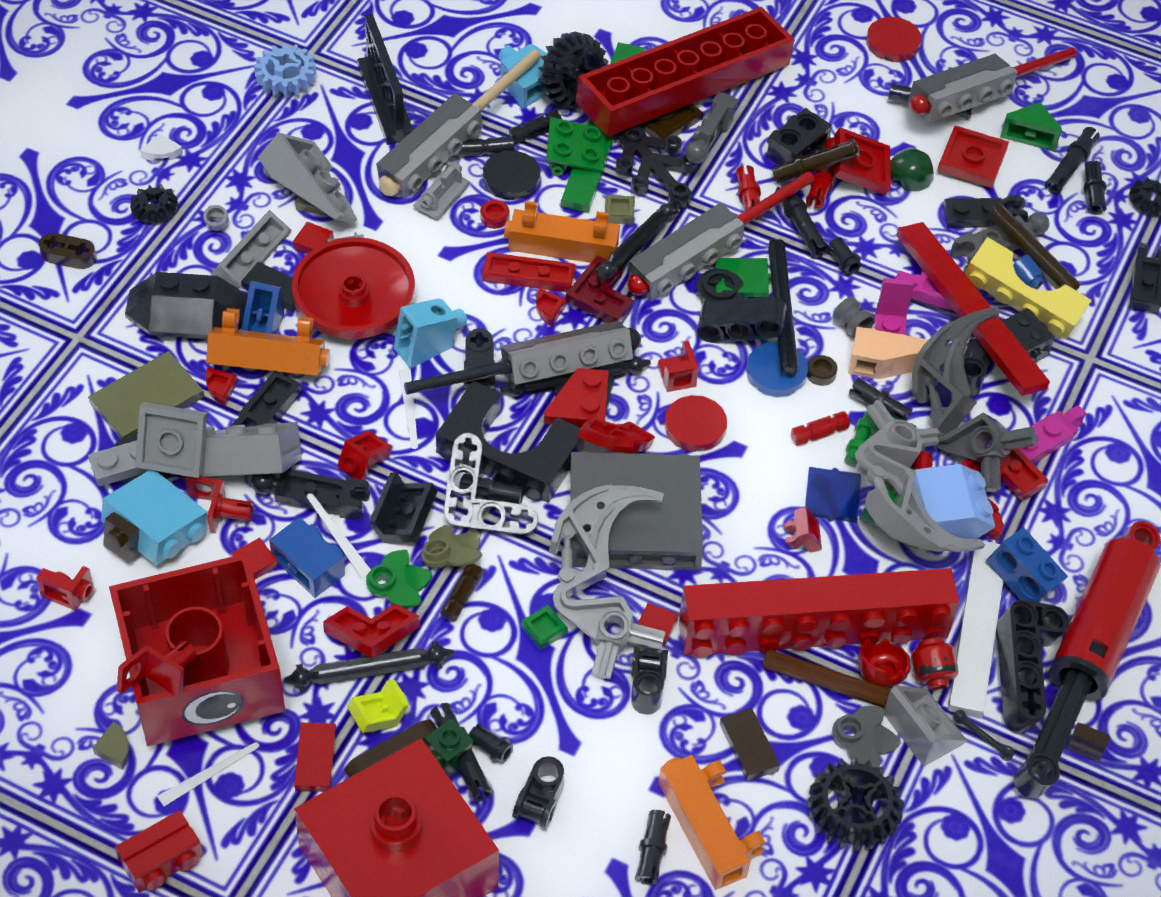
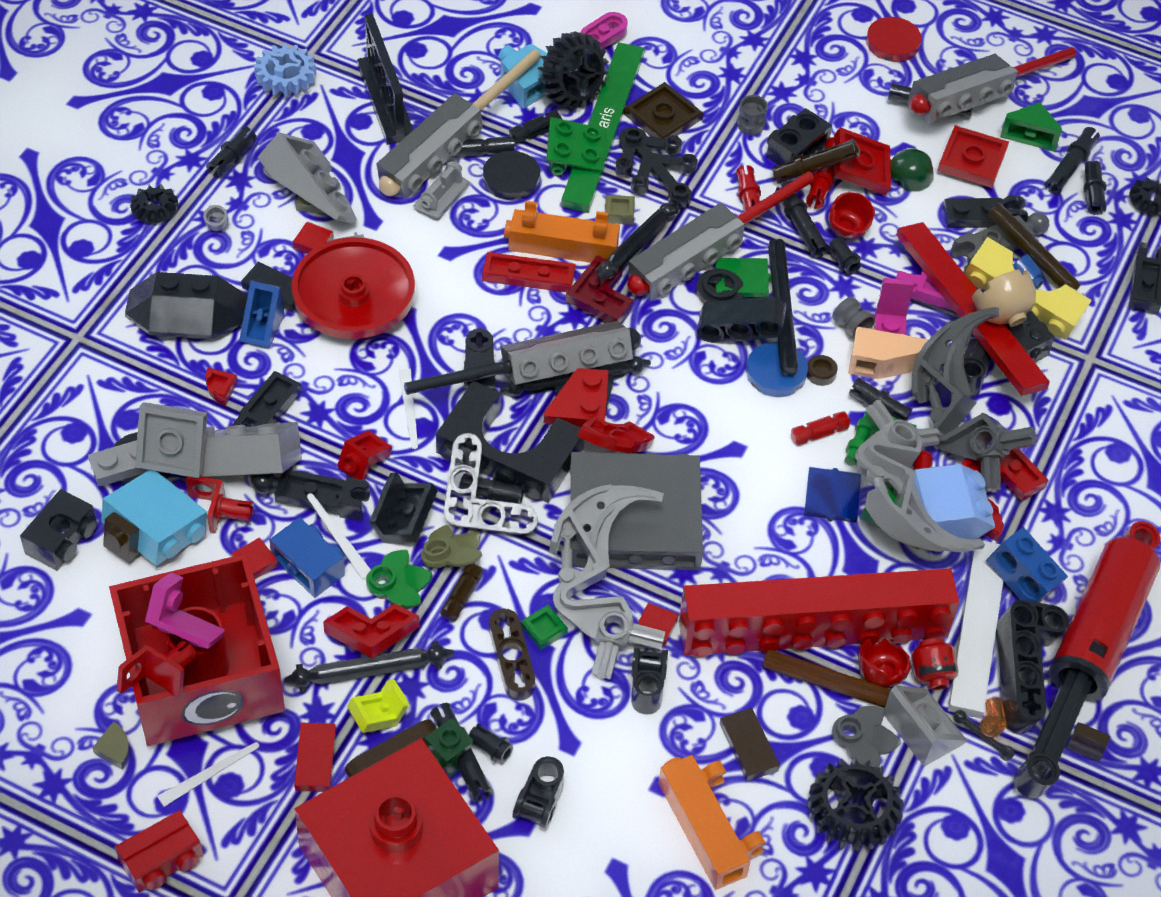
(44, 535): none -> black brick
(63, 590): red bracket -> none
(67, 251): dark brown beam -> none
(156, 382): olive tile -> none
(161, 148): white tile -> none
(166, 616): none -> dark pink bracket
(231, 152): none -> black pin
(252, 248): light grey slope -> none
(265, 350): orange brick -> none
(426, 330): medium azure torso -> none
(494, 214): red tile -> none
(507, 667): none -> dark brown beam
(549, 306): red tile -> none
(607, 28): none -> dark pink plate
(653, 847): black pin -> none
(679, 371): red panel -> none
(683, 71): red brick -> none
(695, 423): red tile -> none
(718, 118): dark grey plate -> none
(752, 115): none -> dark grey wheel
(806, 530): tile -> none
(851, 215): none -> red hair
(994, 722): none -> clear orange arm
(1012, 294): none -> tan cylinder
(1054, 432): dark pink hinge -> none

